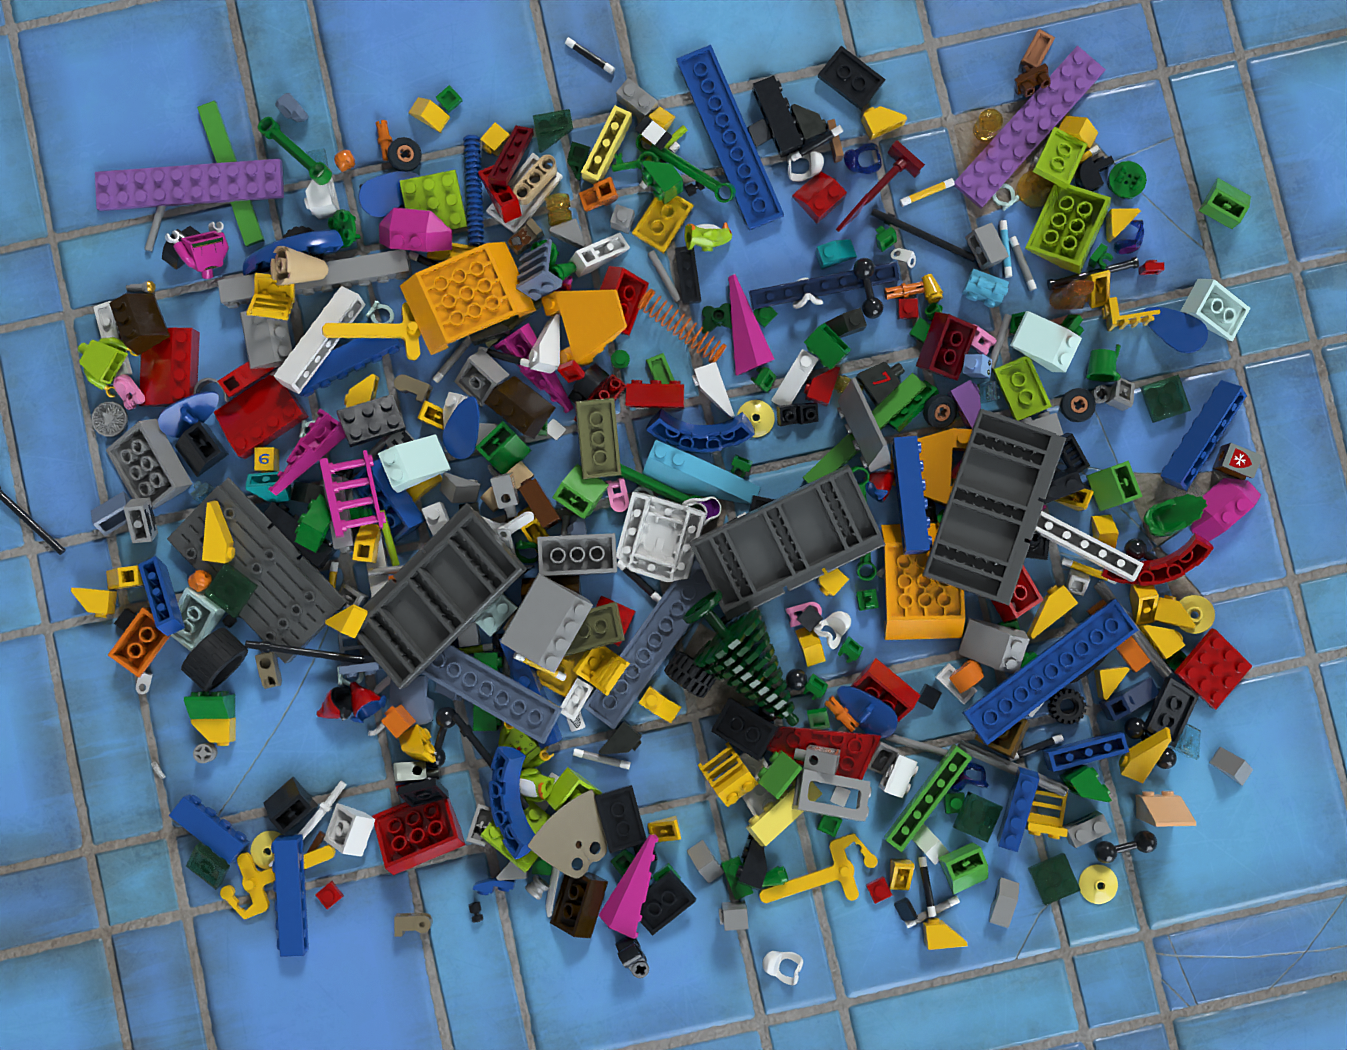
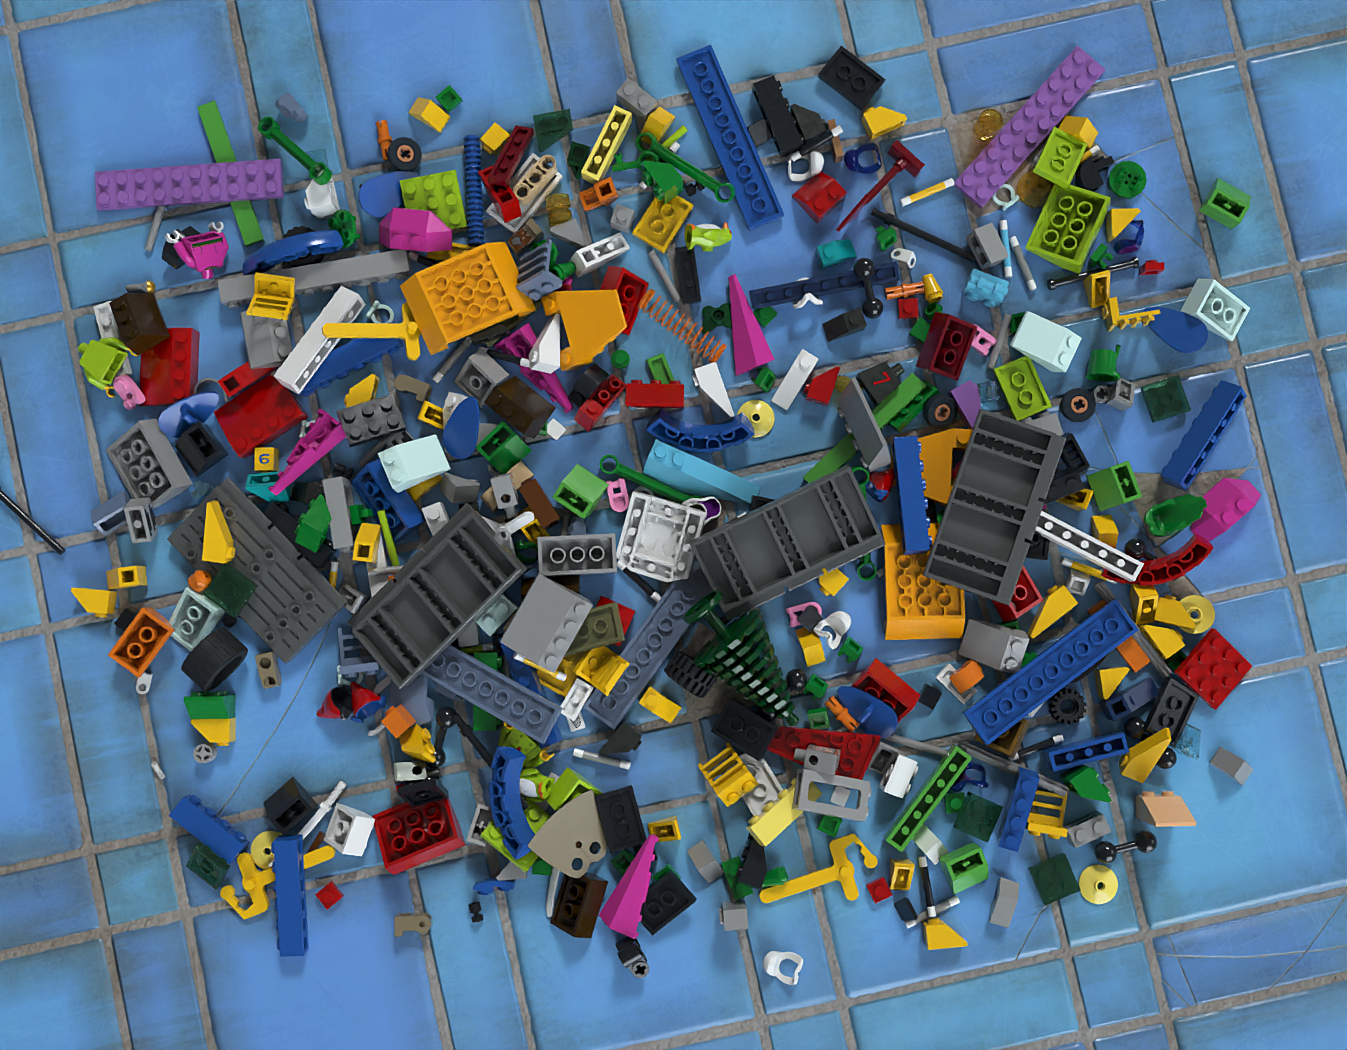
(109, 419): light grey wheel -> none
(161, 596): blue brick -> none
(266, 646): black bar -> none
(296, 267): tan cone -> none
(338, 506): dark pink fence -> none
(344, 160): orange piece -> none
(348, 621): yellow slope -> none
(537, 887): light grey wheel -> none
(571, 371): red plate -> none
(589, 55): black bar -> none
(598, 438): olive tile -> none
(653, 132): sticker -> none
(742, 464): green tile -> none
(778, 773): bright green slope -> none
(797, 413): black slope -> none
(827, 346): green slope -> none
(867, 599): green tile -> none
(977, 366): light blue brick -> none
(1030, 78): reddish brown hips -> none
(1037, 49): nougat tile -> none
(1072, 296): clear orange piece -> none
(1072, 323): green tile -> none
(1237, 461): piece -> none

